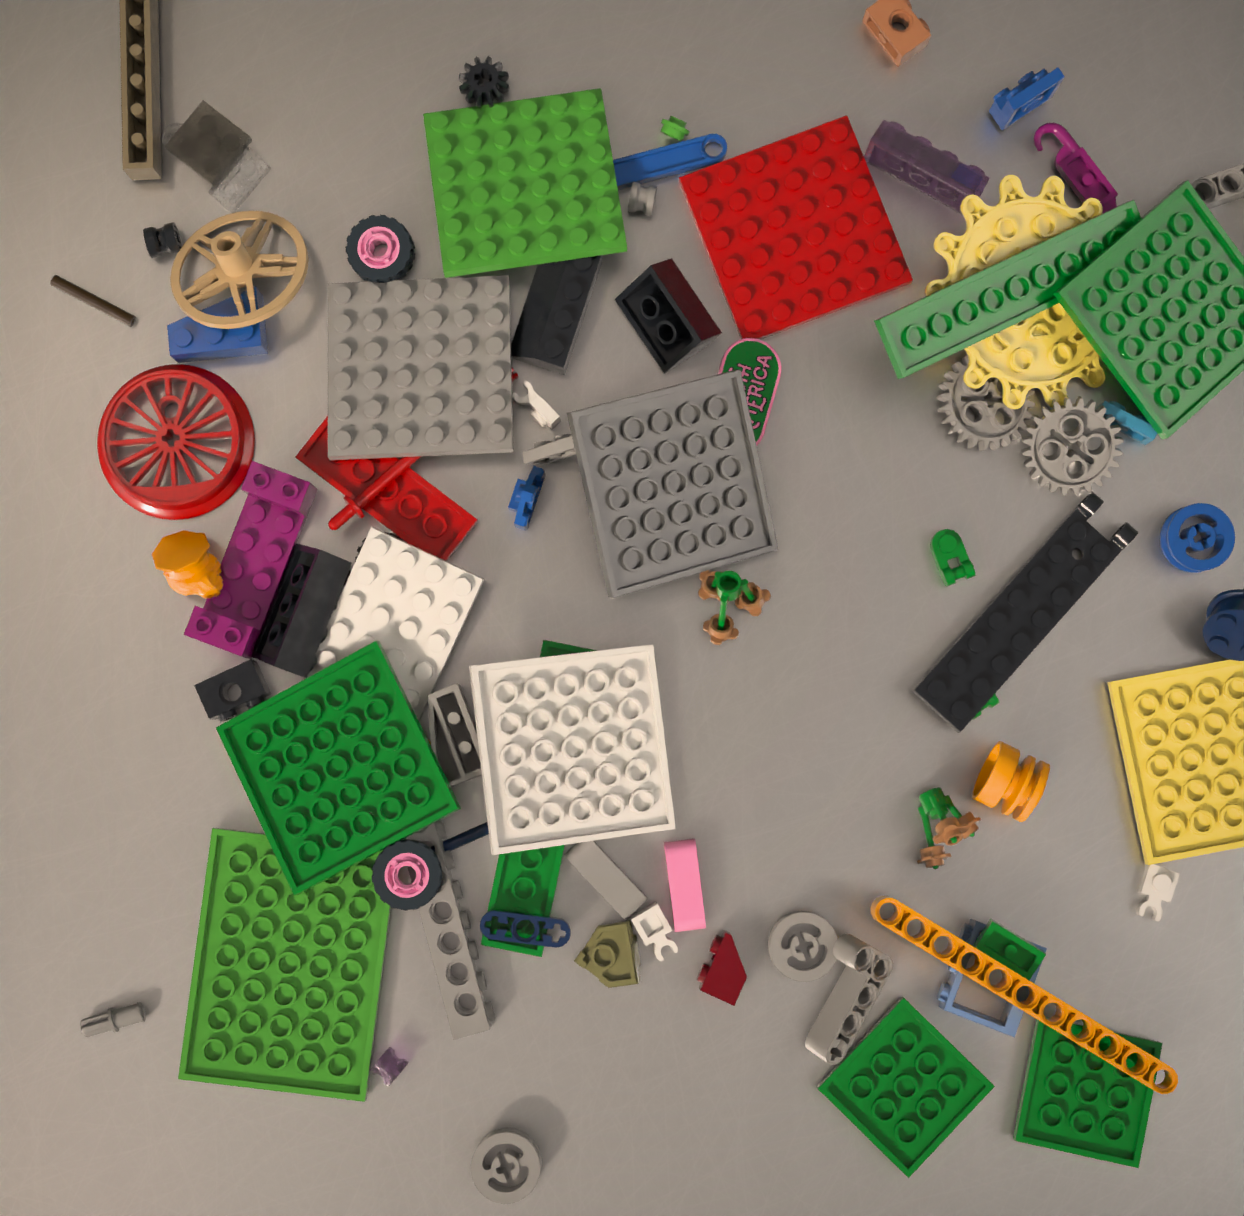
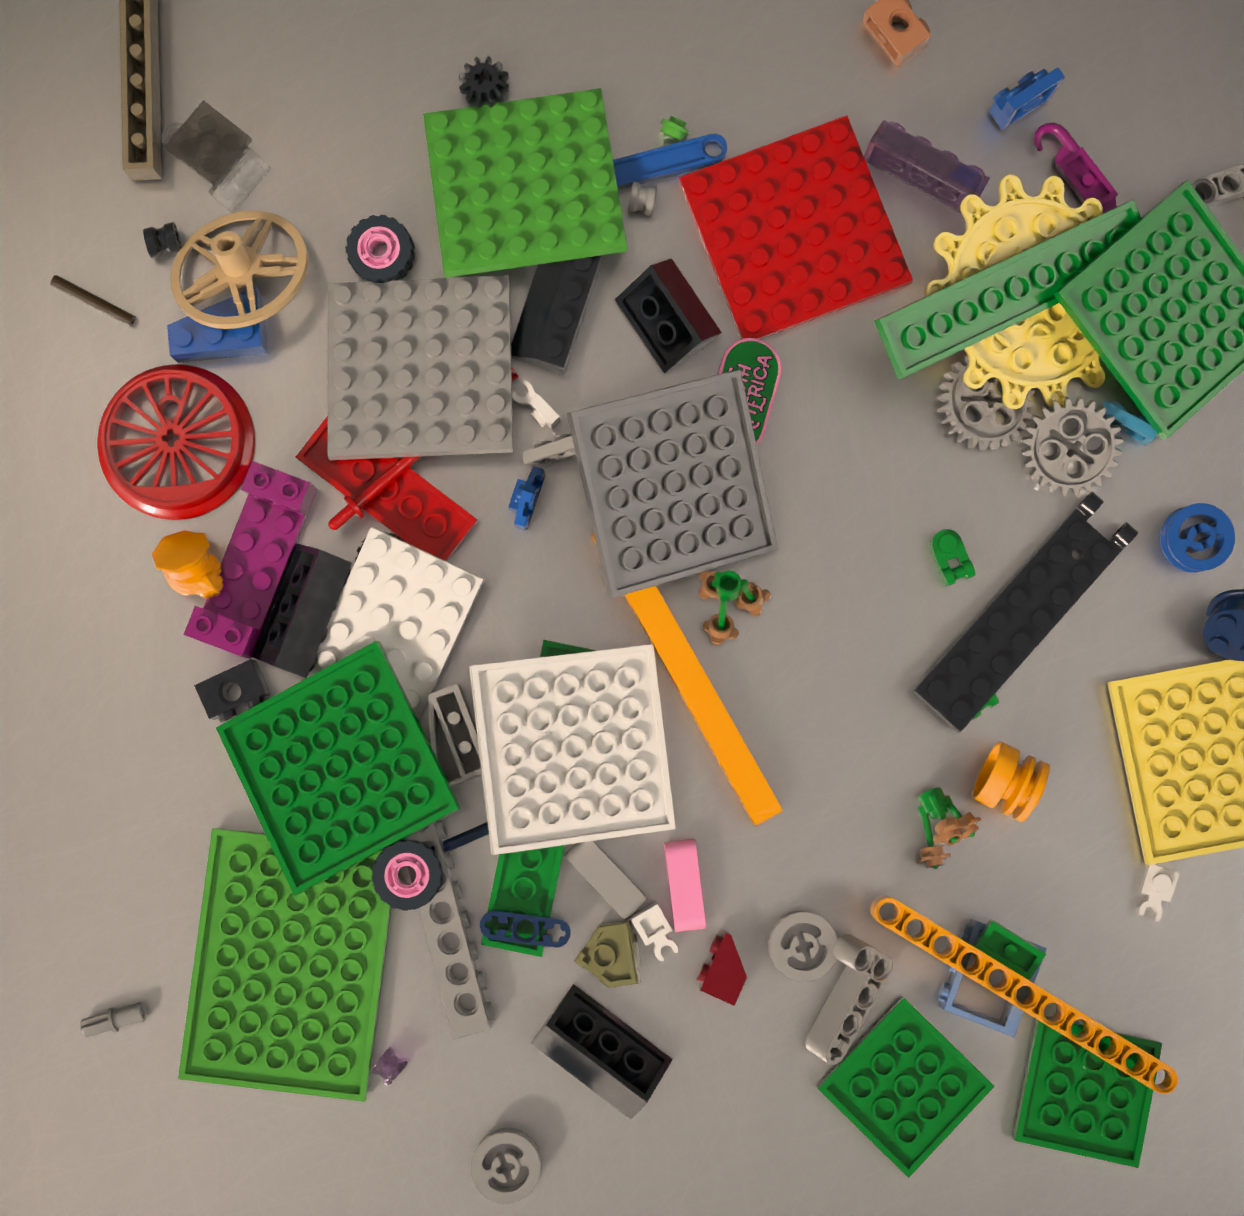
(602, 1052): none -> black slope
(704, 704): none -> light orange beam

